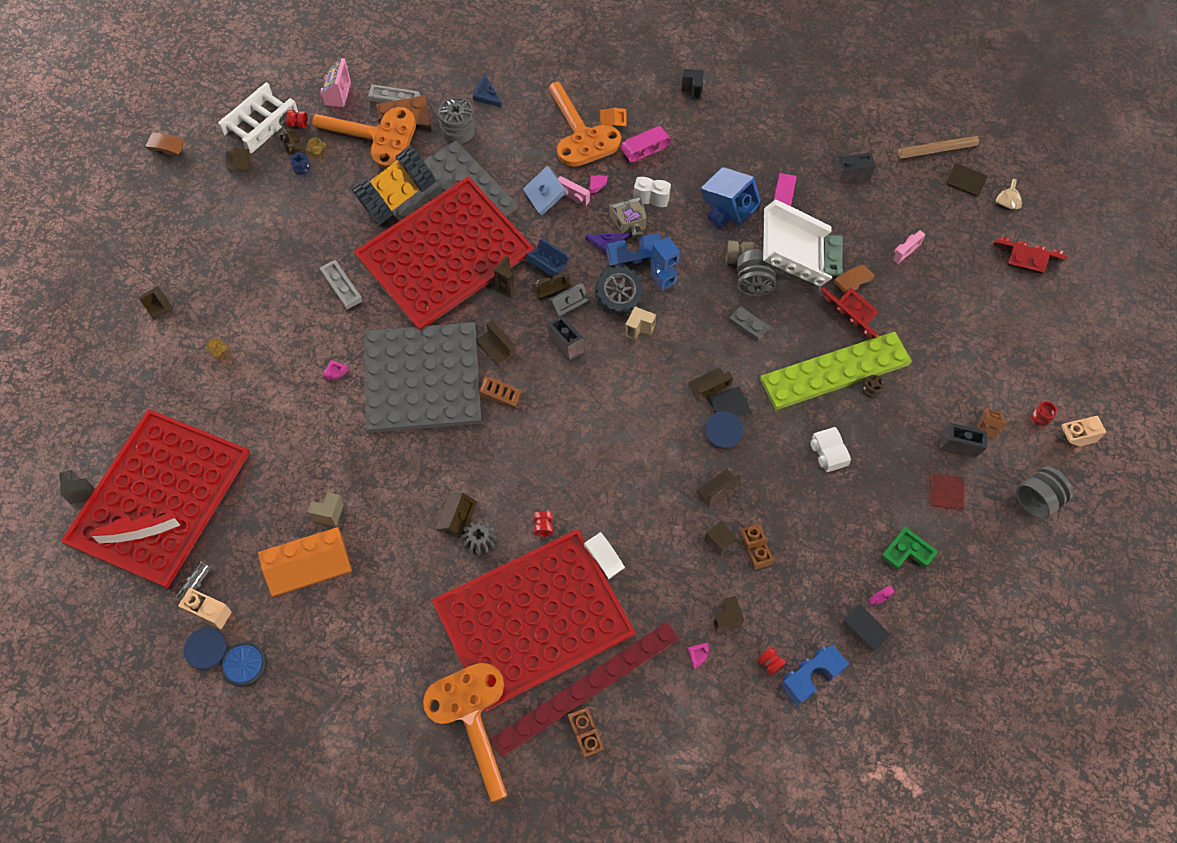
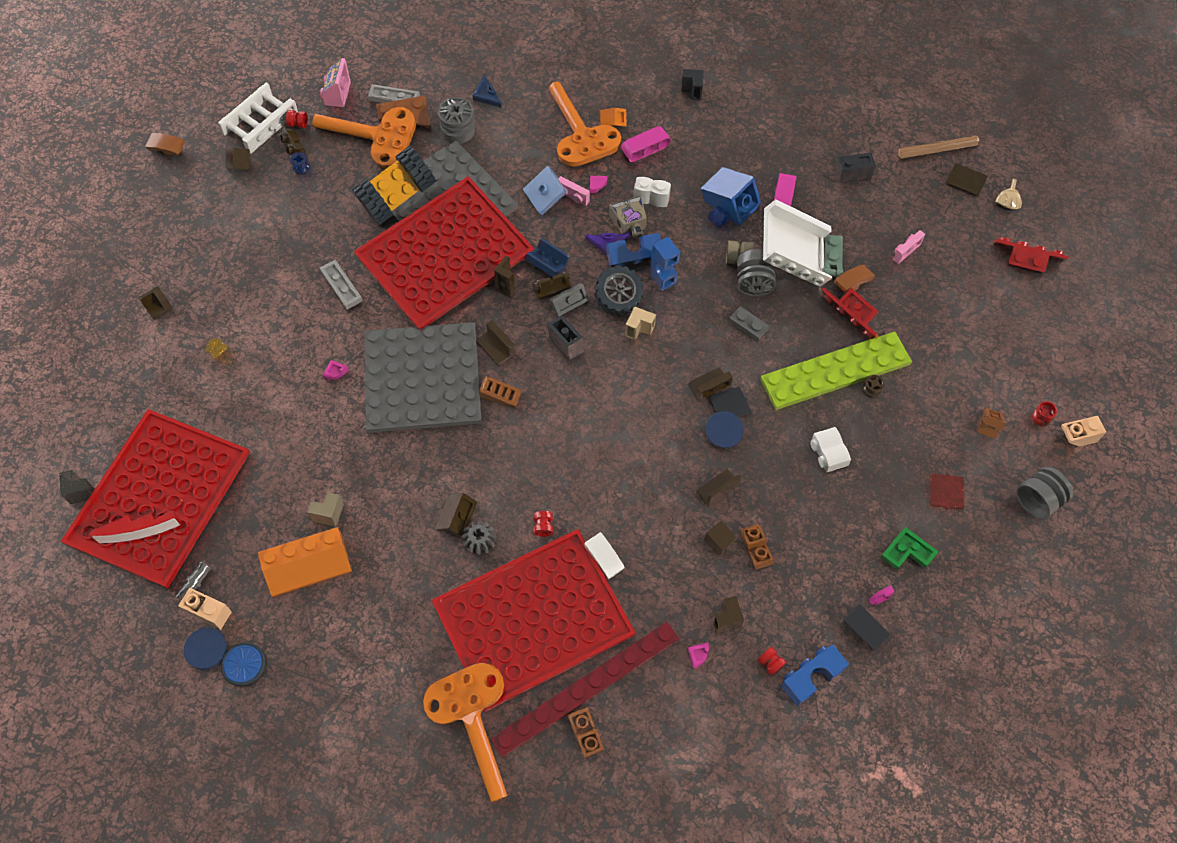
(315, 146): clear yellow plate -> none
(963, 440): black brick -> none

